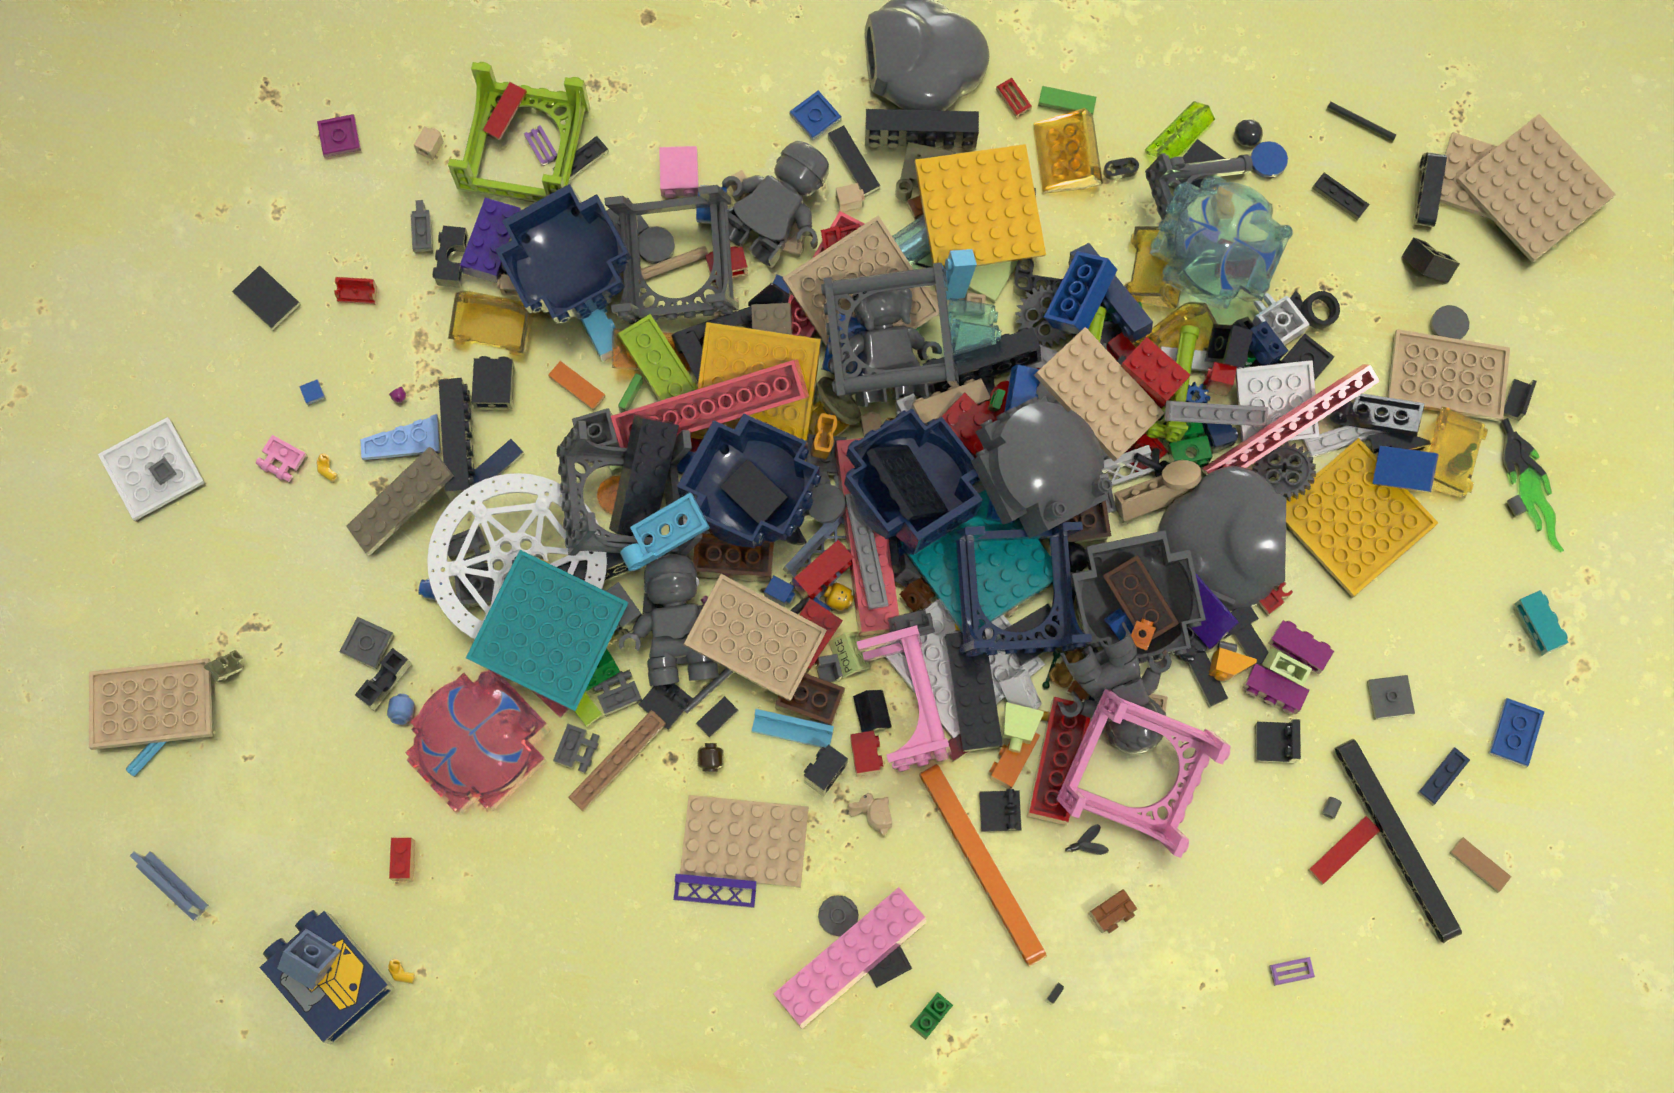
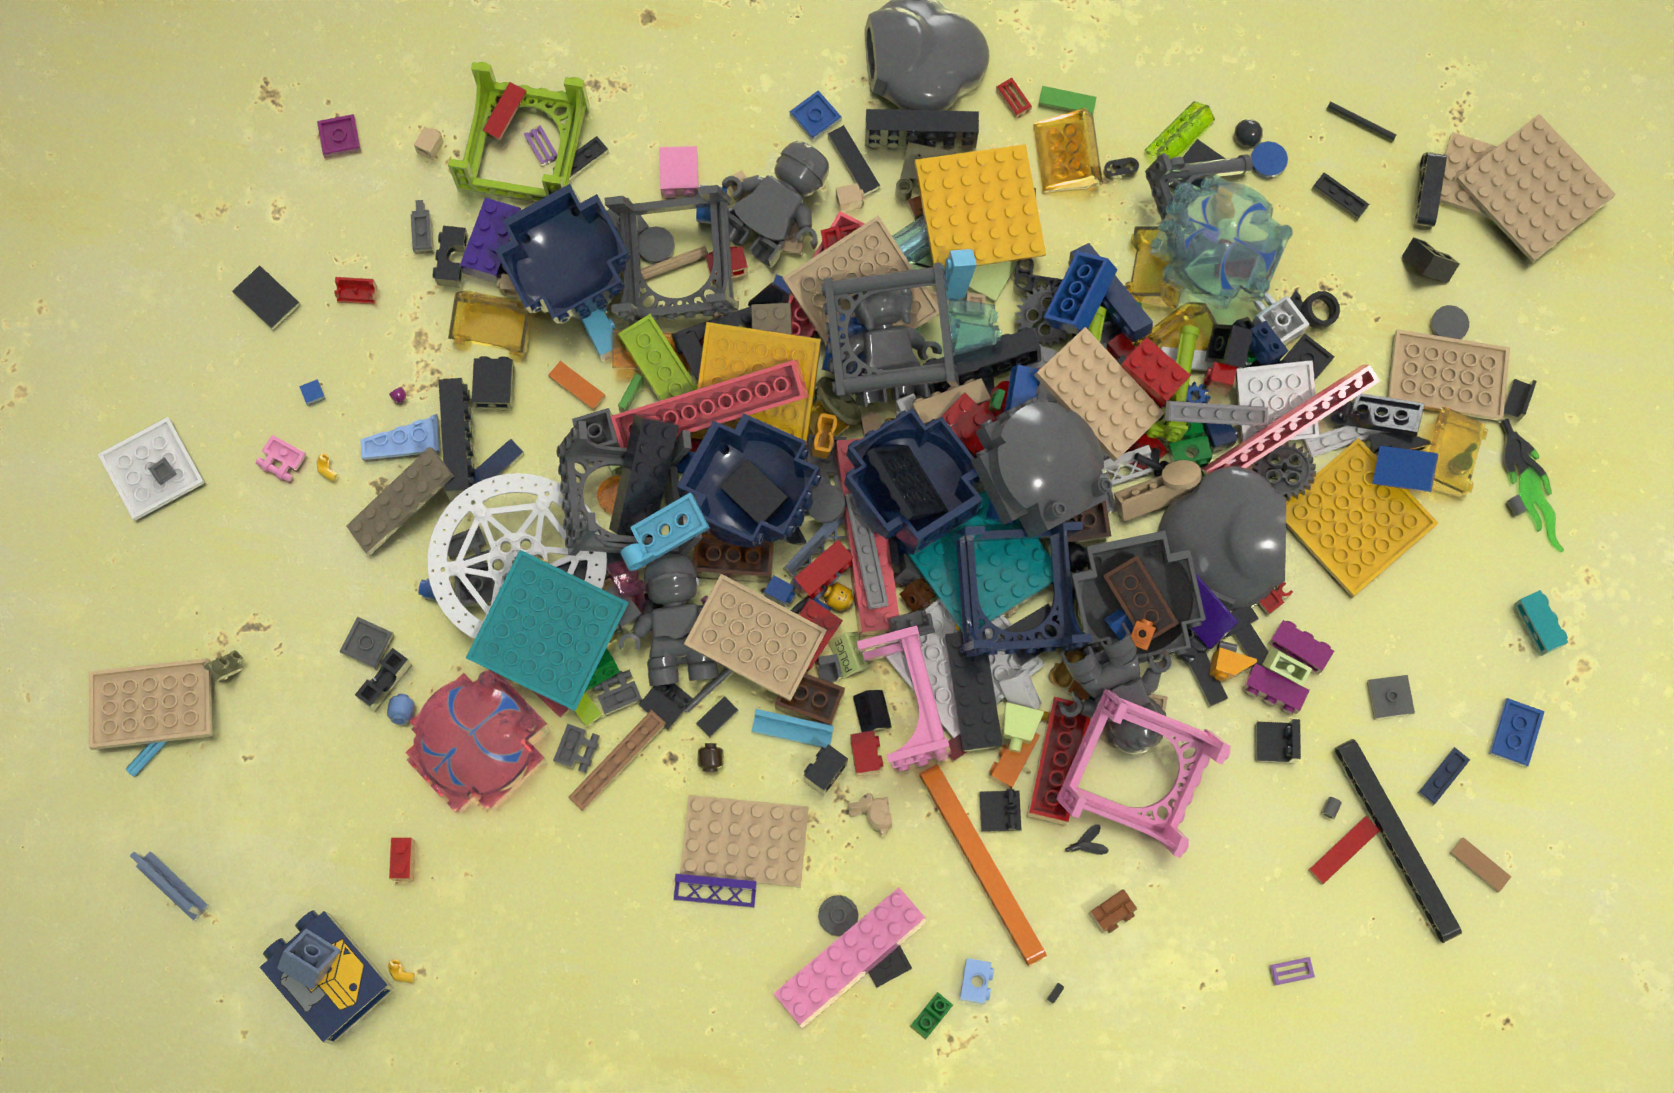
(627, 583): none -> clear pink bracket
(971, 993): none -> light blue brick
(1056, 655): dark green hinge -> none

